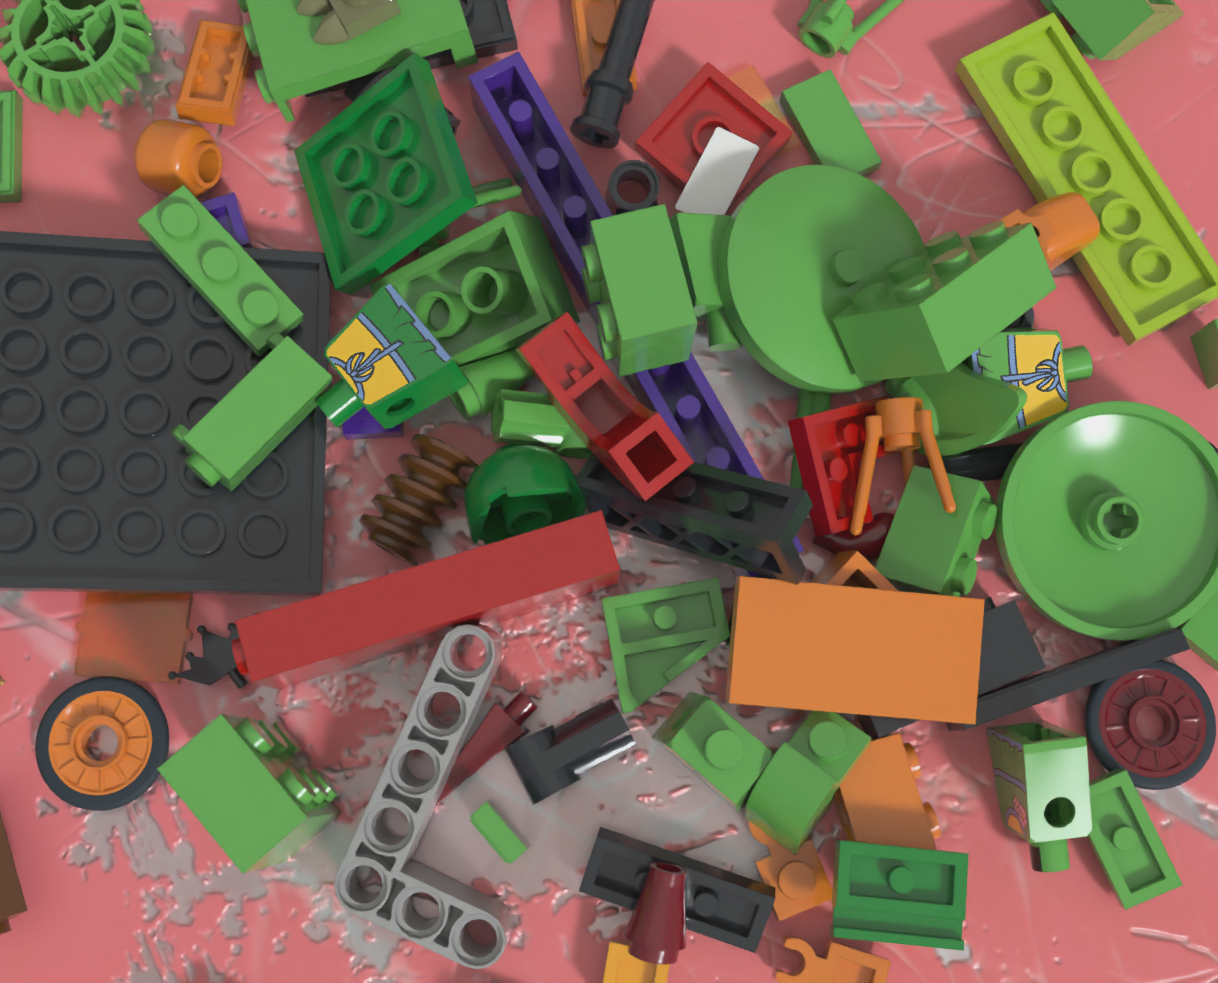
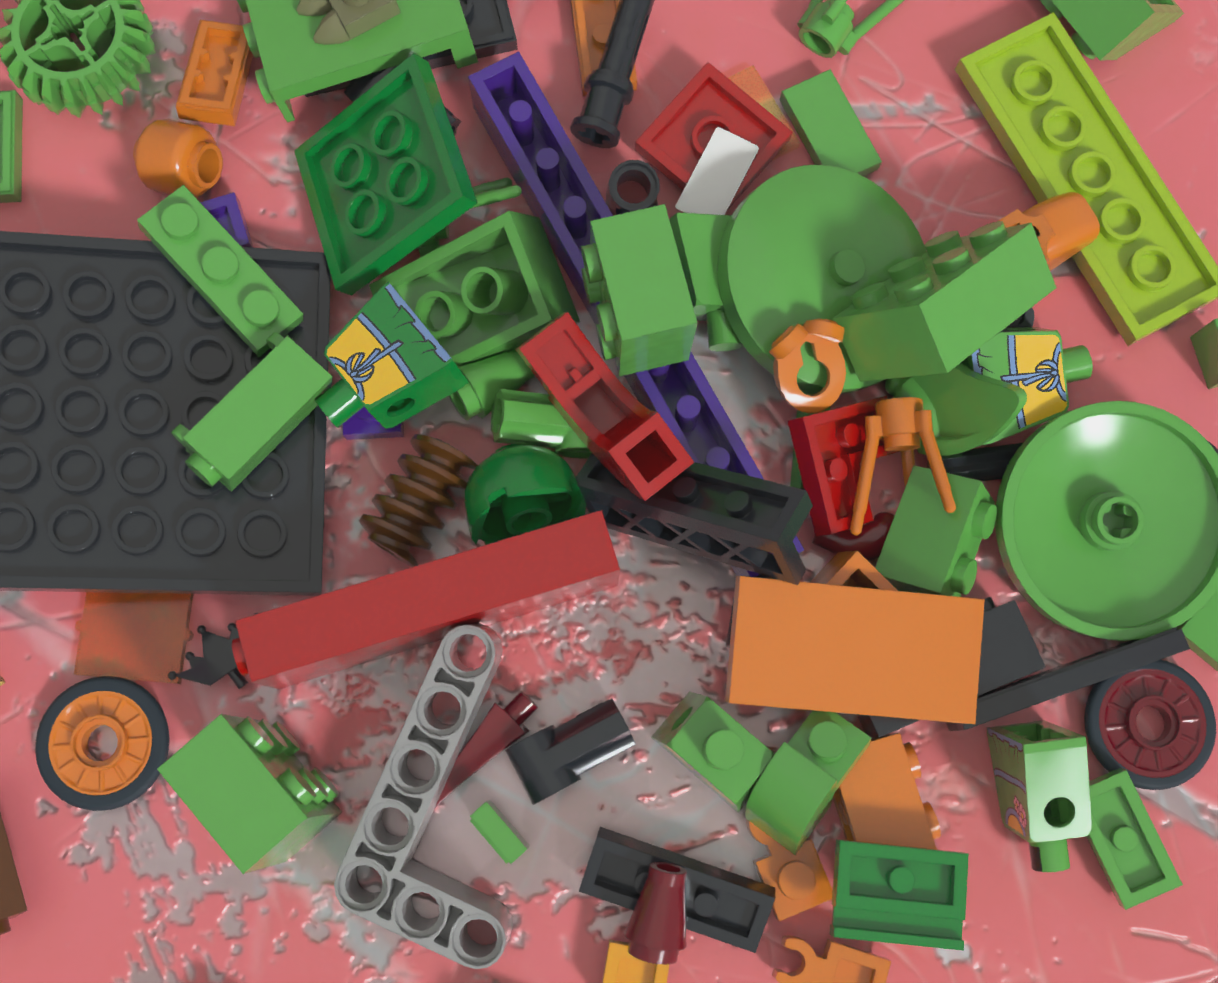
(661, 635): bright green wing -> none
(825, 340): none -> orange piece

